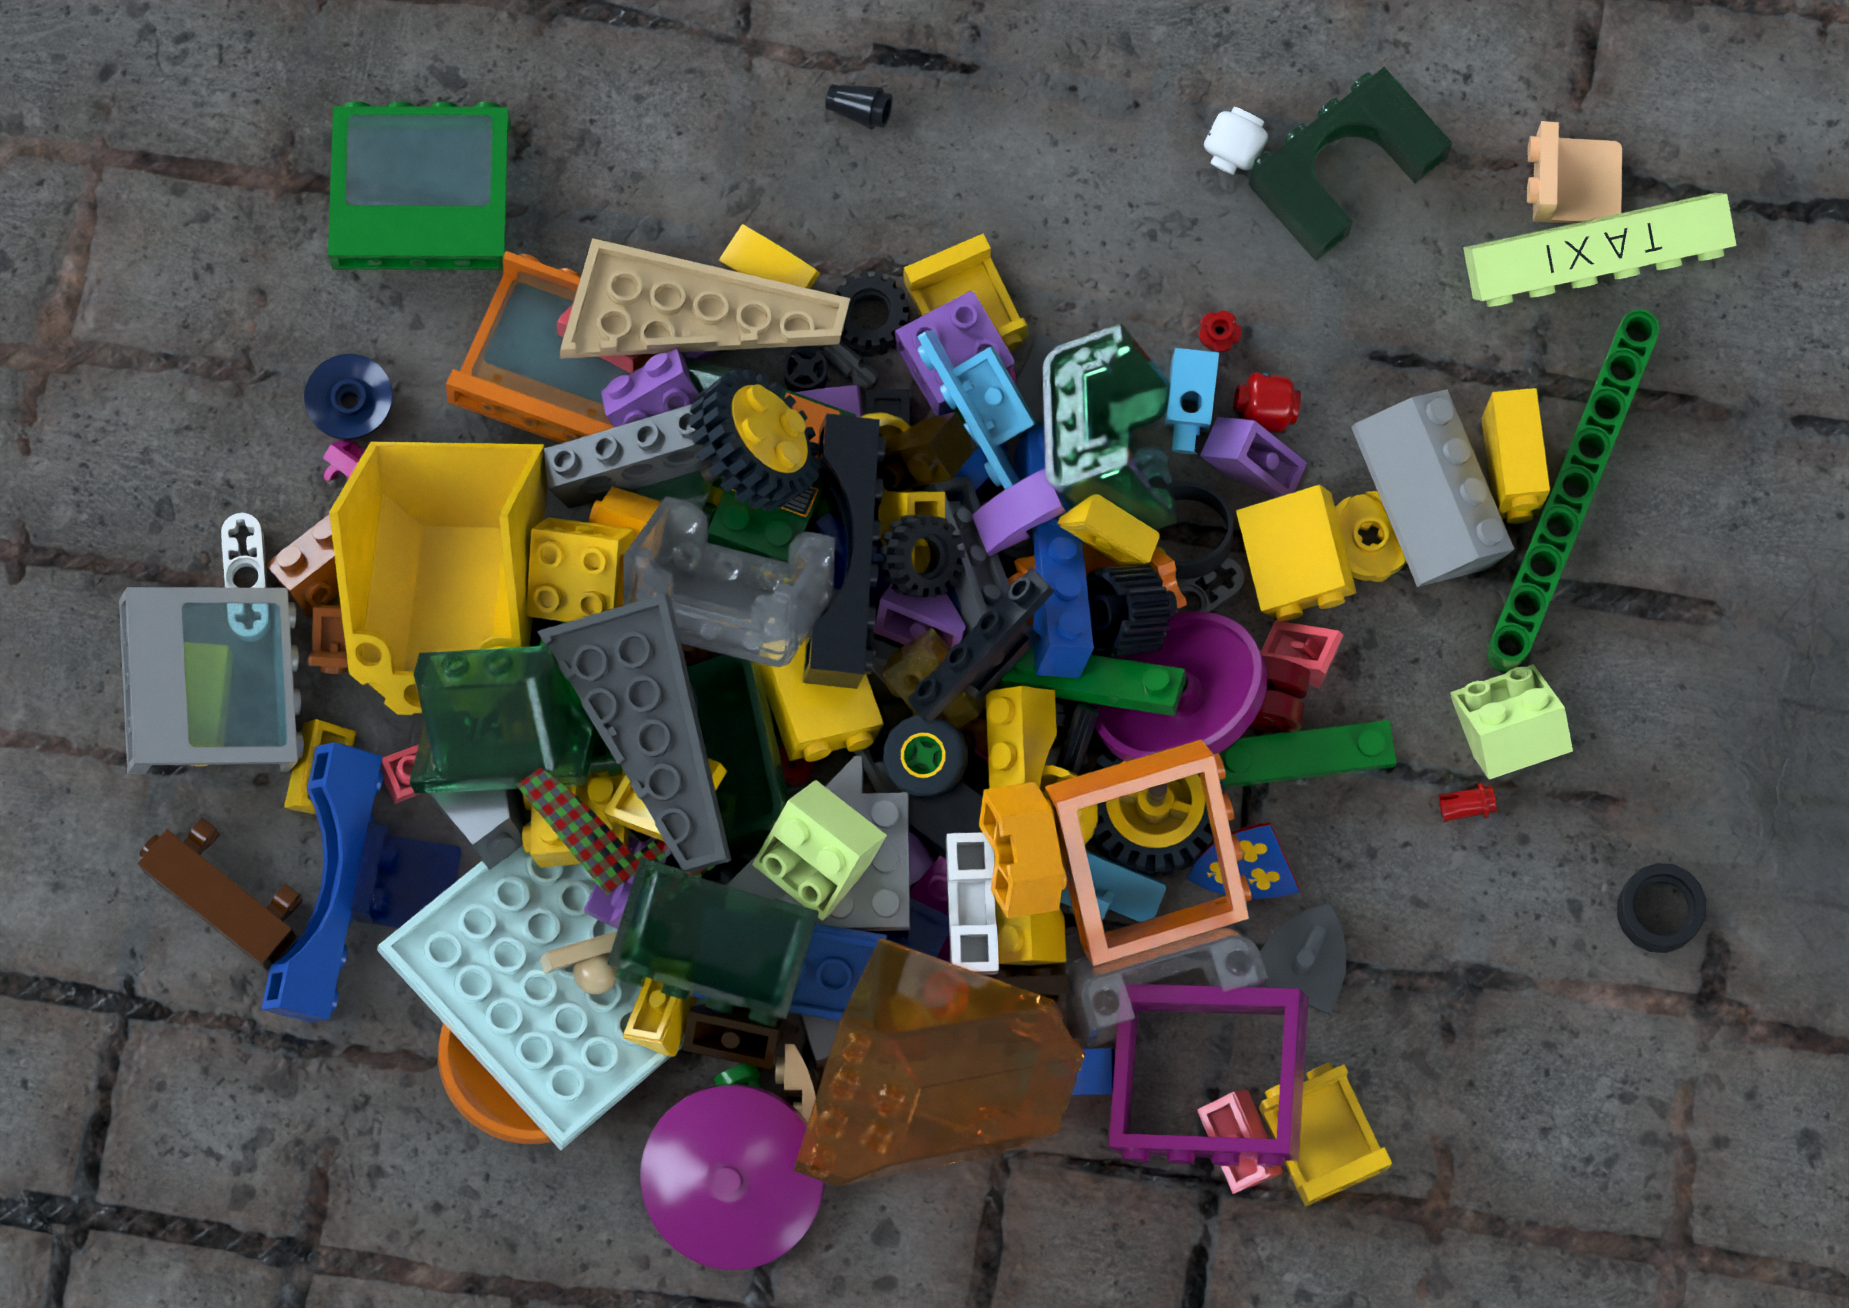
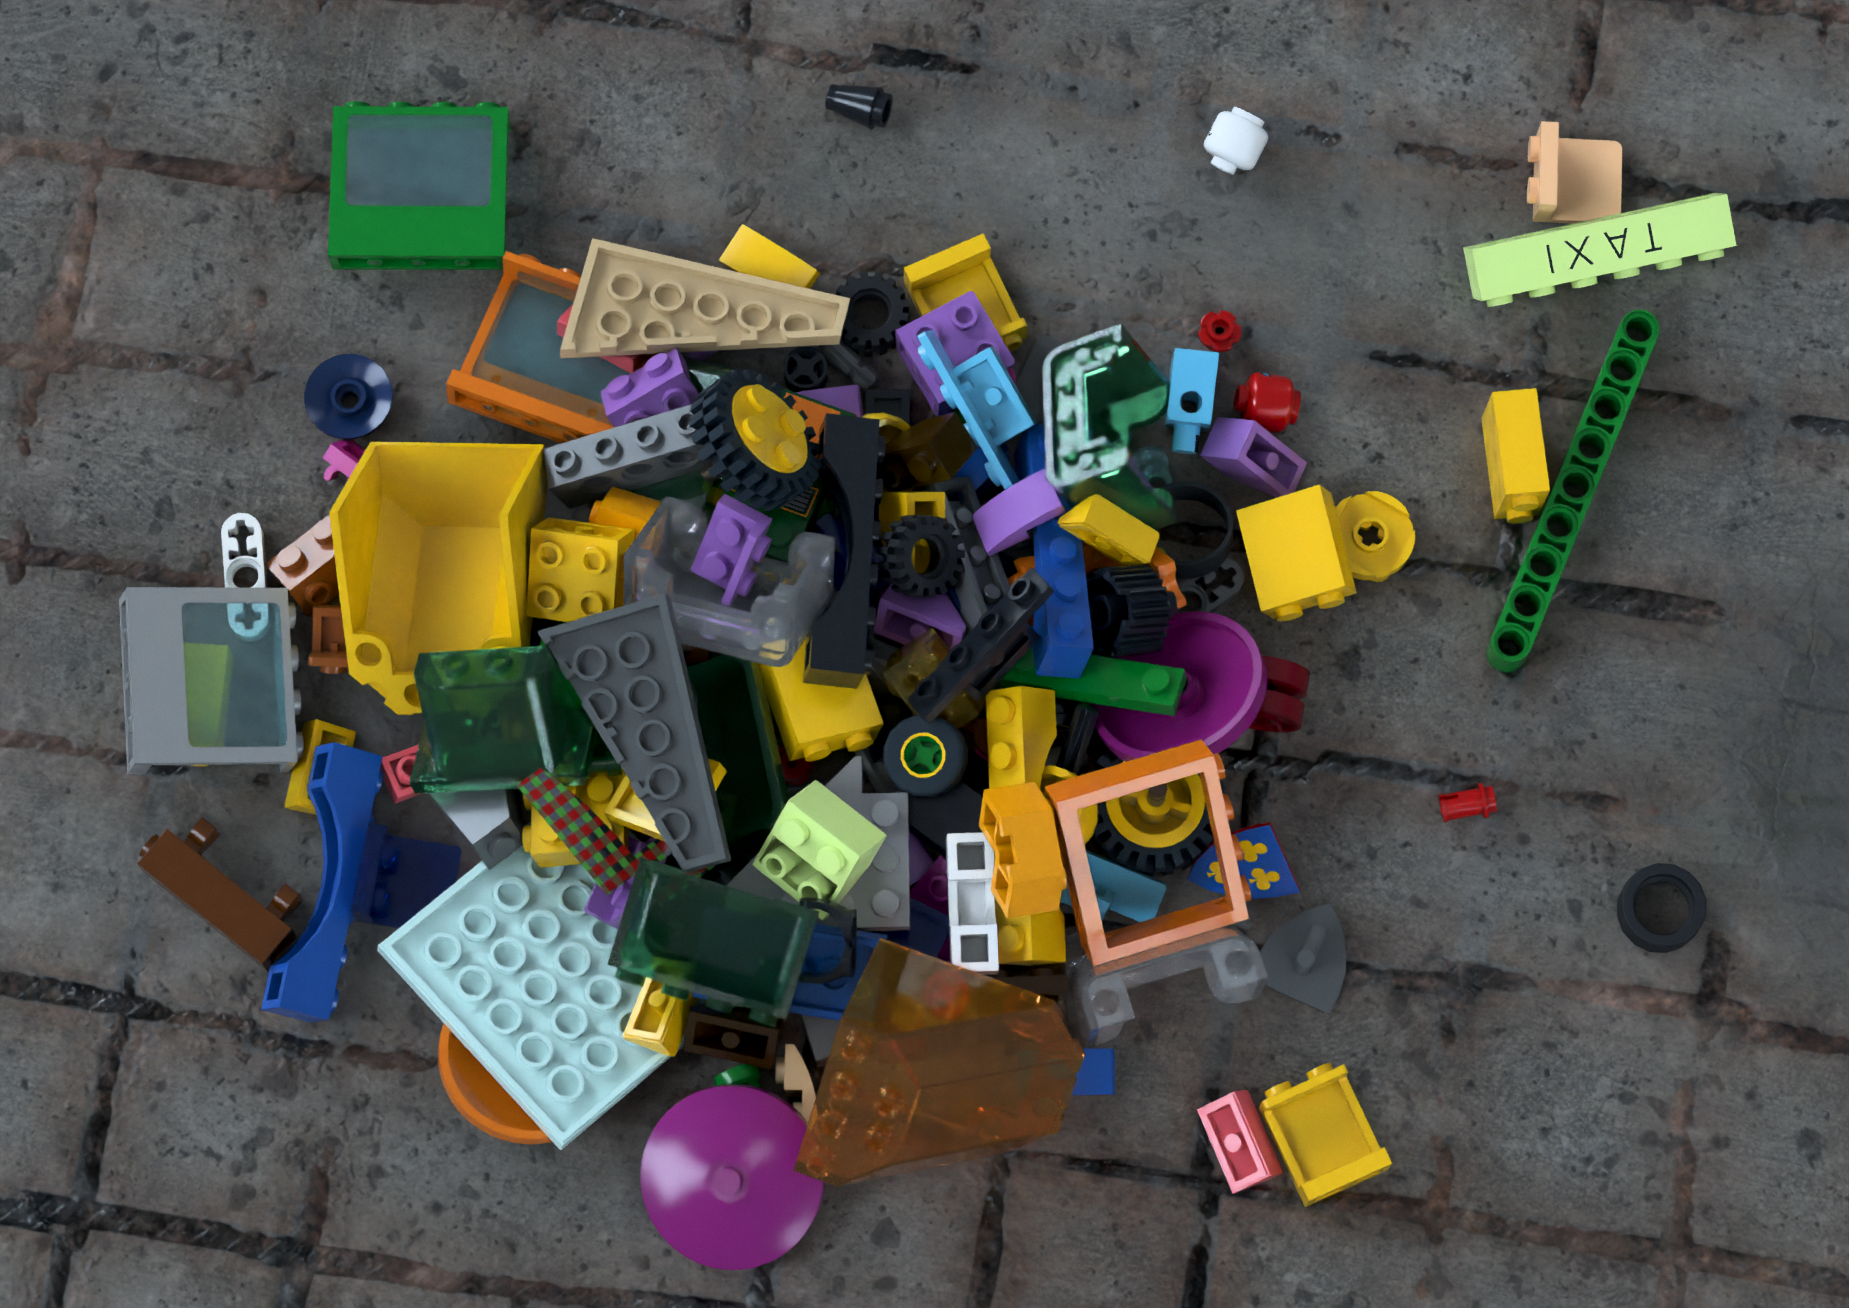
(589, 963): tan tile -> none
(732, 546): none -> medium lavender bracket
(847, 922): none -> black cap
(1222, 1150): magenta window -> none
(1304, 645): coral slope -> none
(1308, 754): green plate -> none
(1374, 111): clear green arch -> none
(1433, 488): light grey slope -> none
(1512, 721): yellowish green slope -> none

